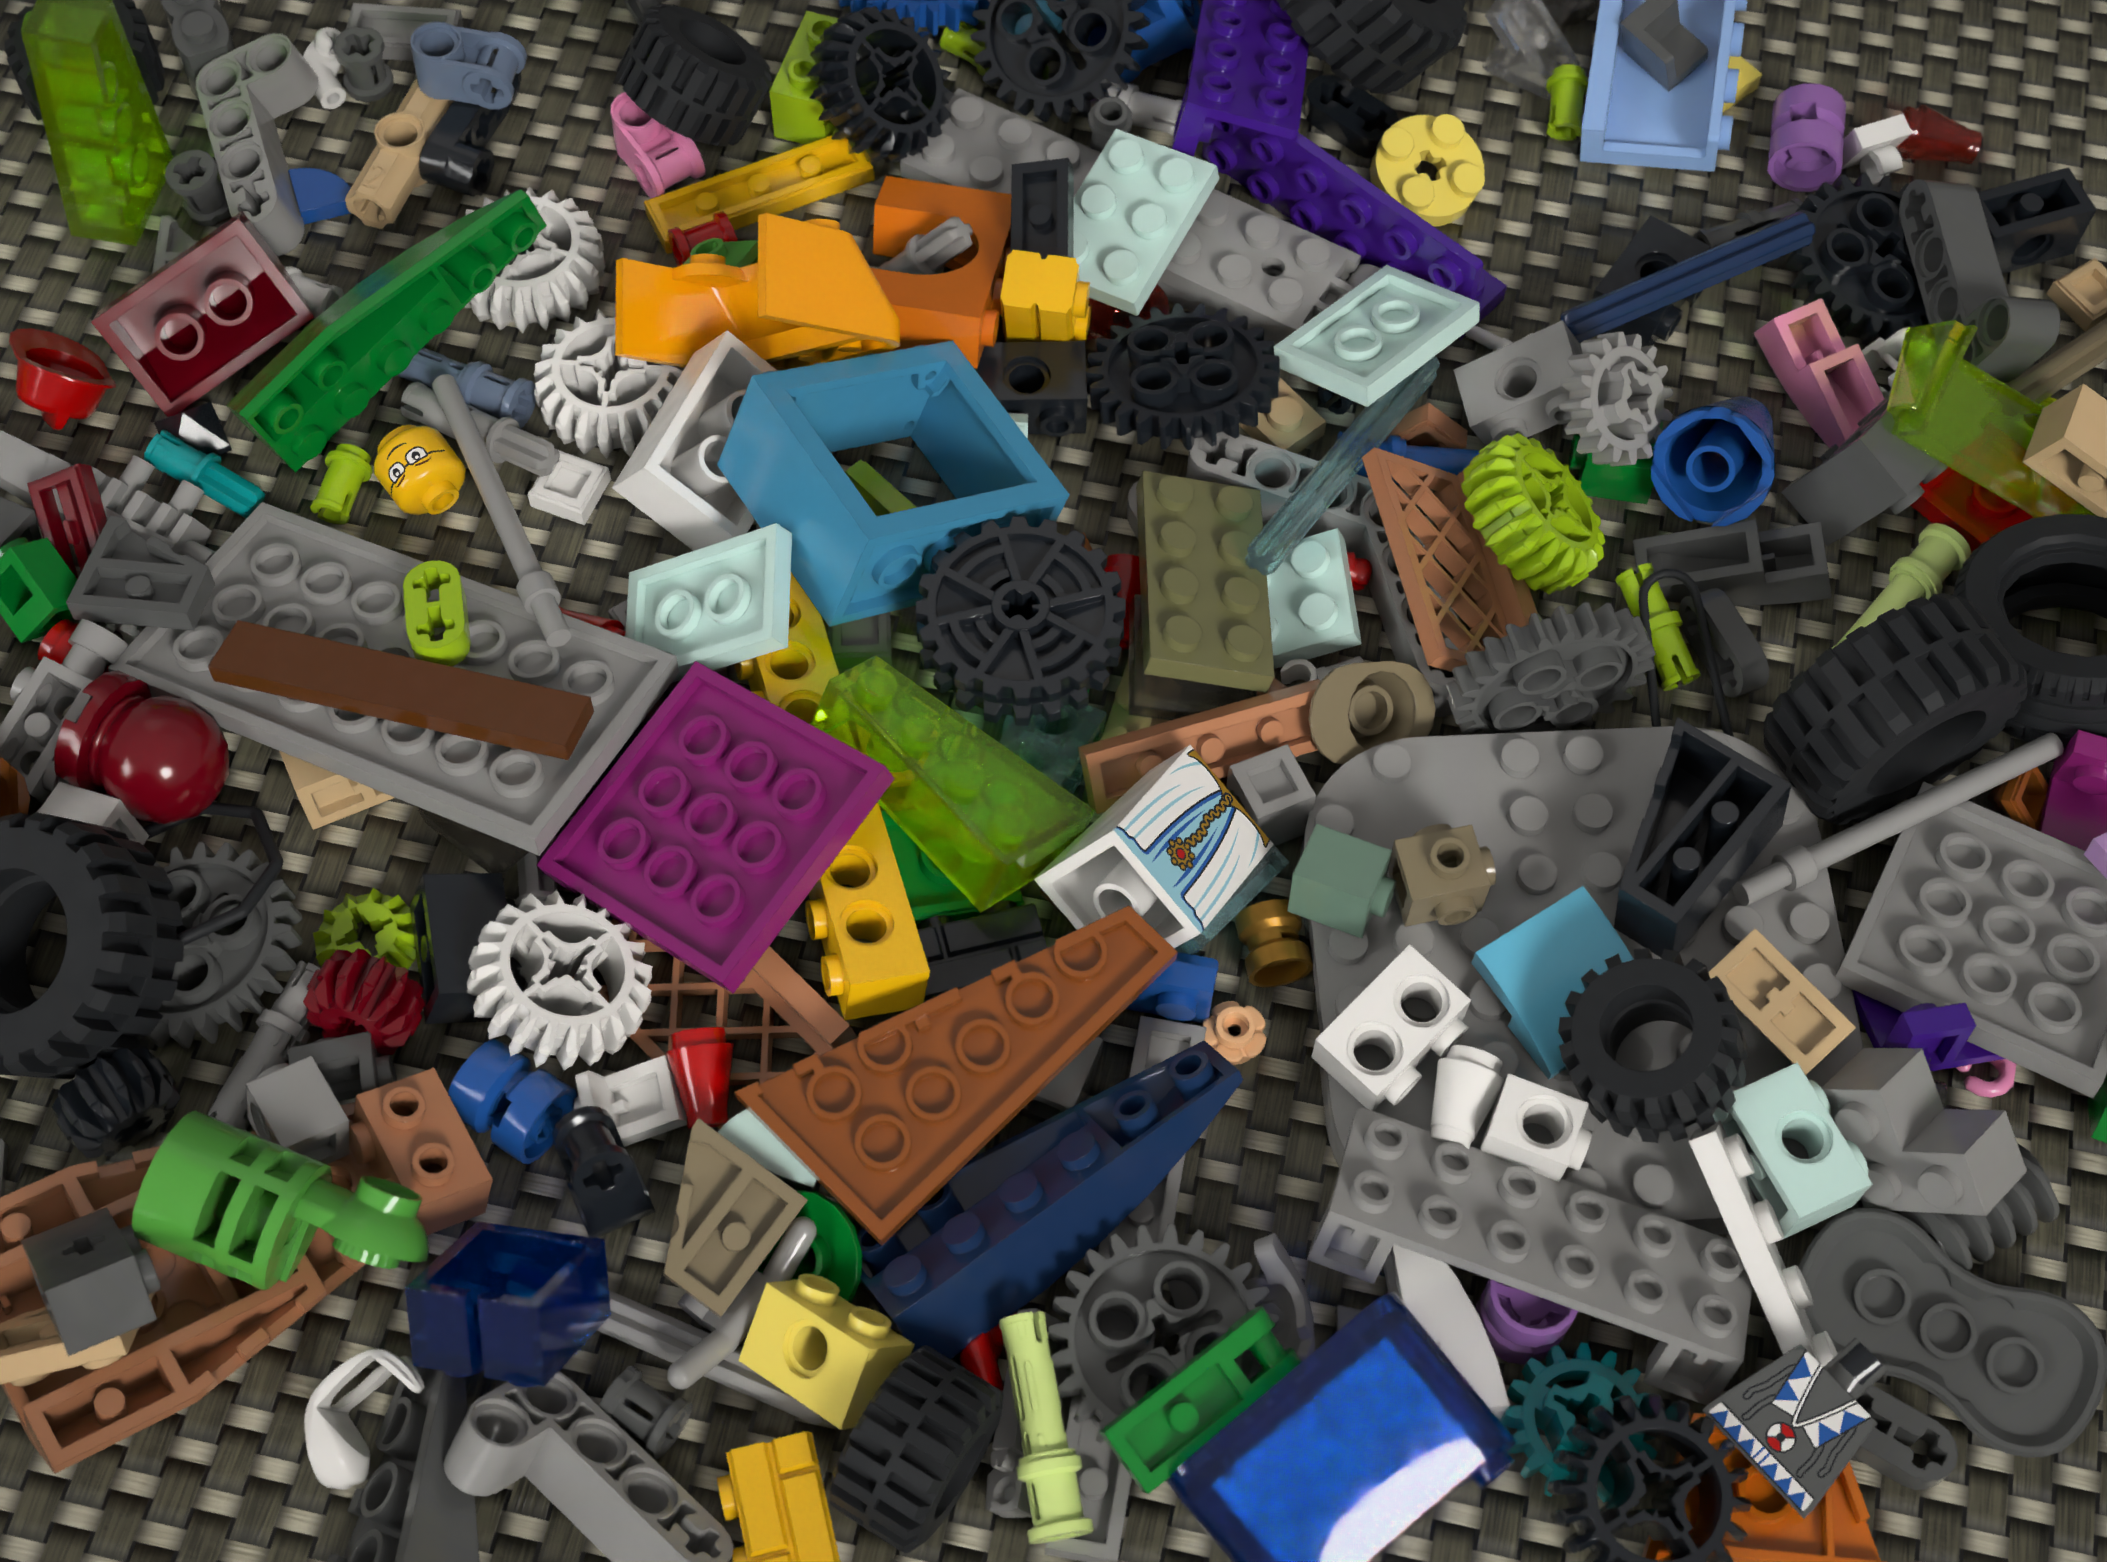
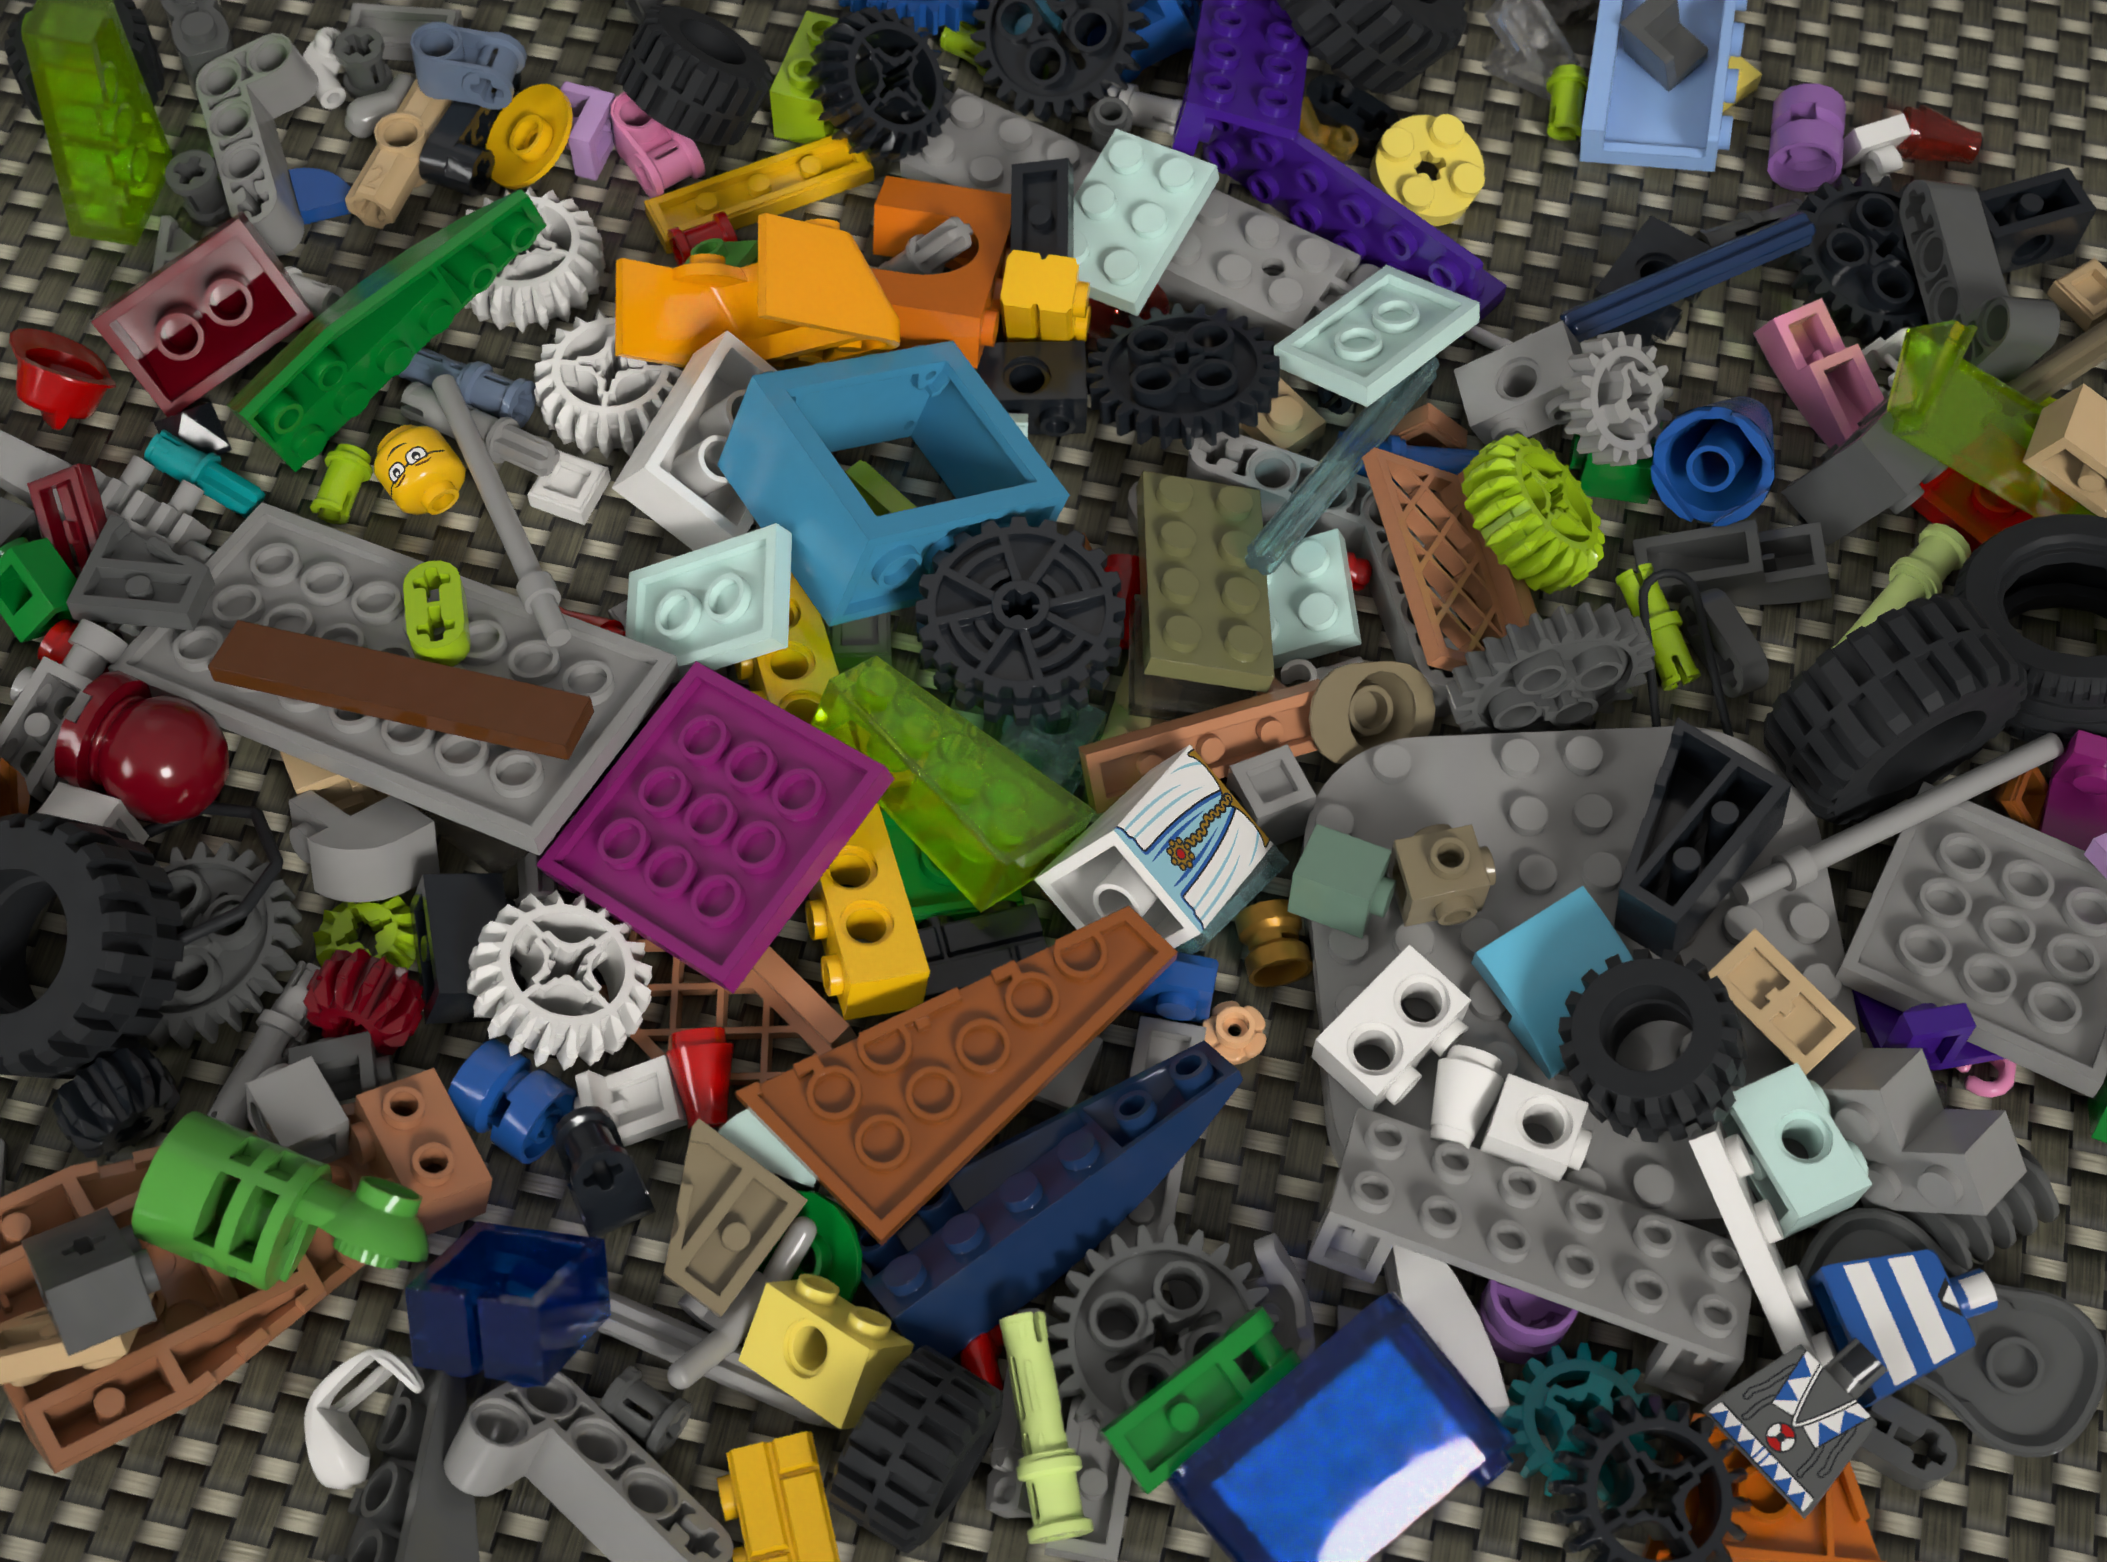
(363, 854): none -> light grey brick
(369, 109): none -> light grey arm
(529, 135): none -> yellow dish
(591, 129): none -> lavender bracket
(1335, 141): none -> clear yellow arm
(1901, 1313): none -> torso

